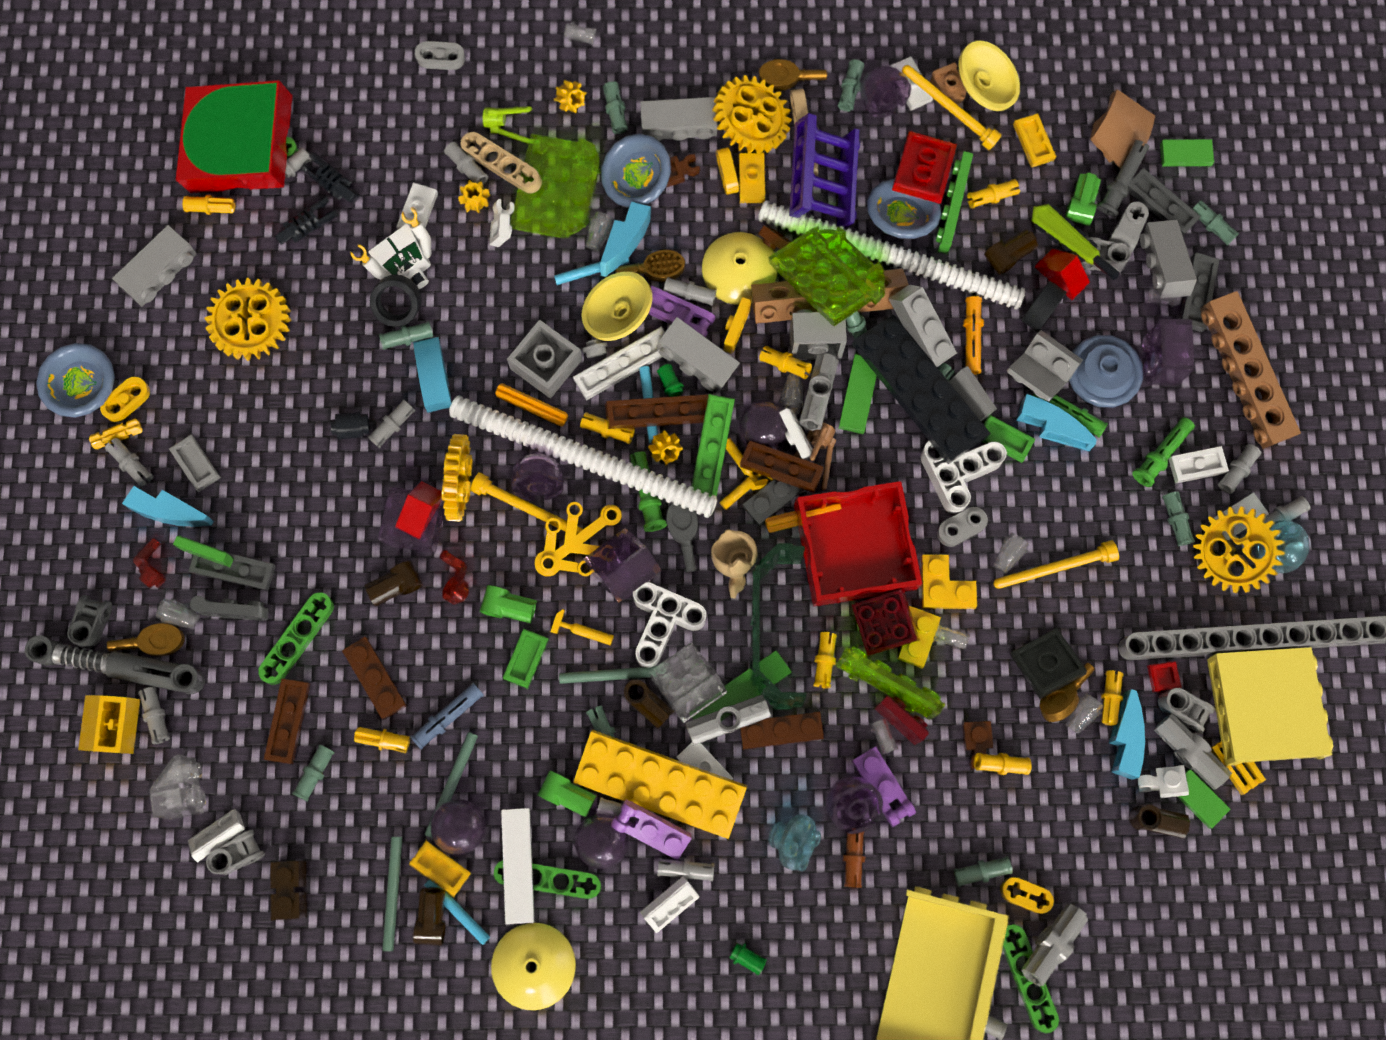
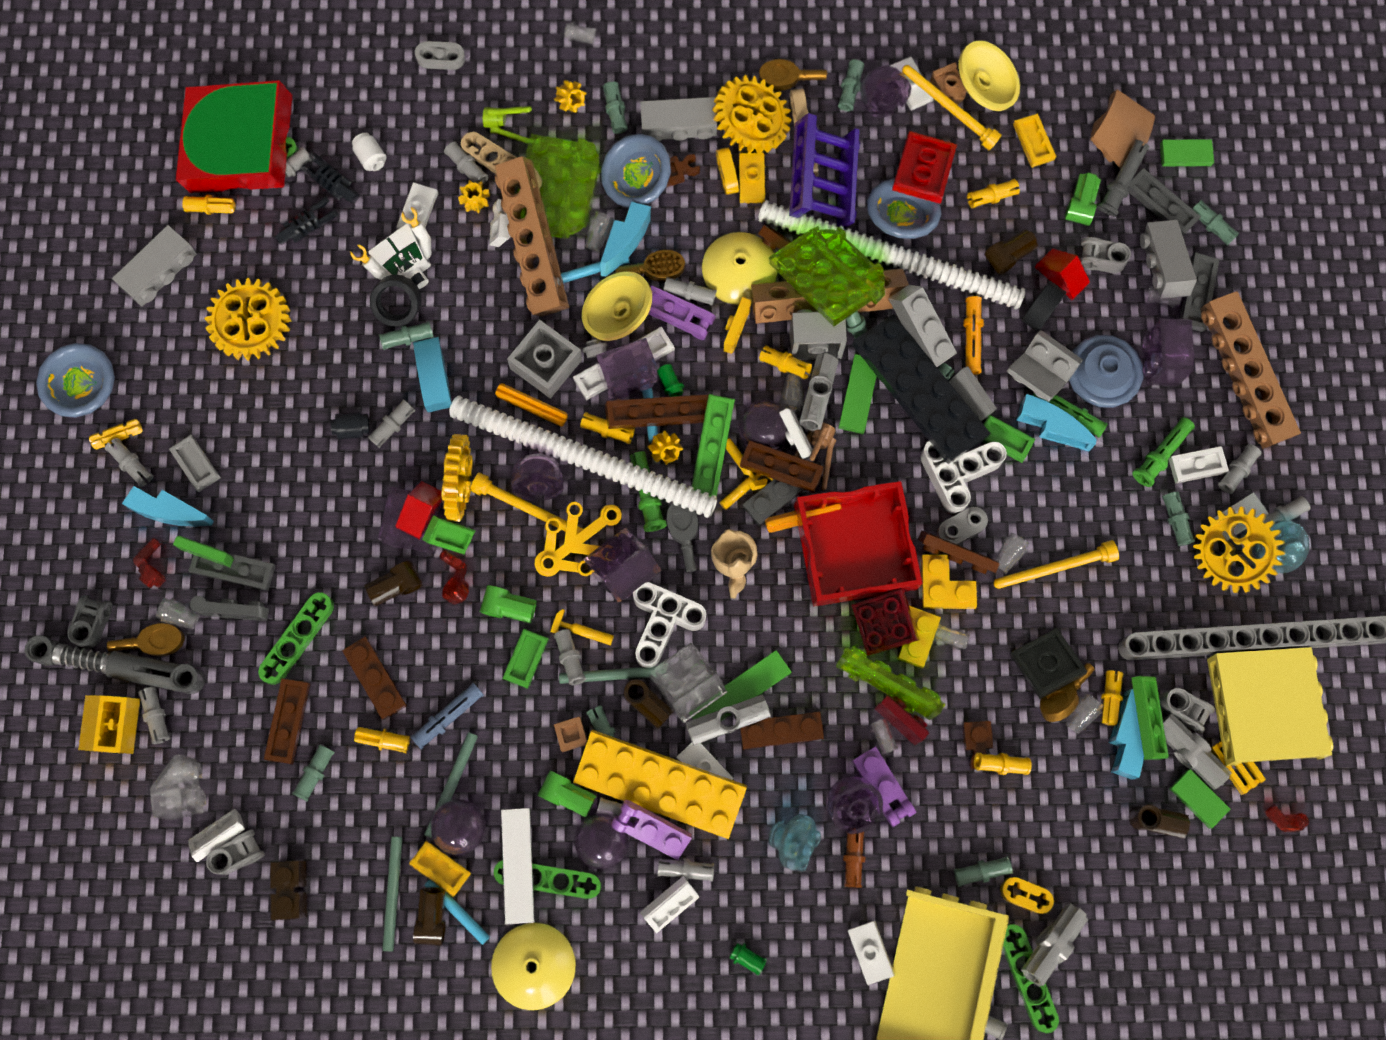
(124, 397): yellow plate -> none
(368, 152): none -> white brick
(448, 535): none -> bright green tile
(508, 176): none -> medium nougat brick
(569, 657): none -> light grey pin
(570, 734): none -> medium nougat plate
(627, 369): none -> clear purple brick
(696, 355): light grey brick -> none
(781, 554): clear green windscreen -> none
(825, 660): yellow pin -> none
(871, 952): none -> white plate
(951, 211): bright green plate -> none
(958, 553): none -> reddish brown plate
(1062, 230): lime sword -> none
(1129, 229): light grey piece -> none
(1150, 718): none -> bright green tile
(1164, 676): red tile -> none
(1168, 780): white plate -> none
(1287, 823): none -> clear red arm

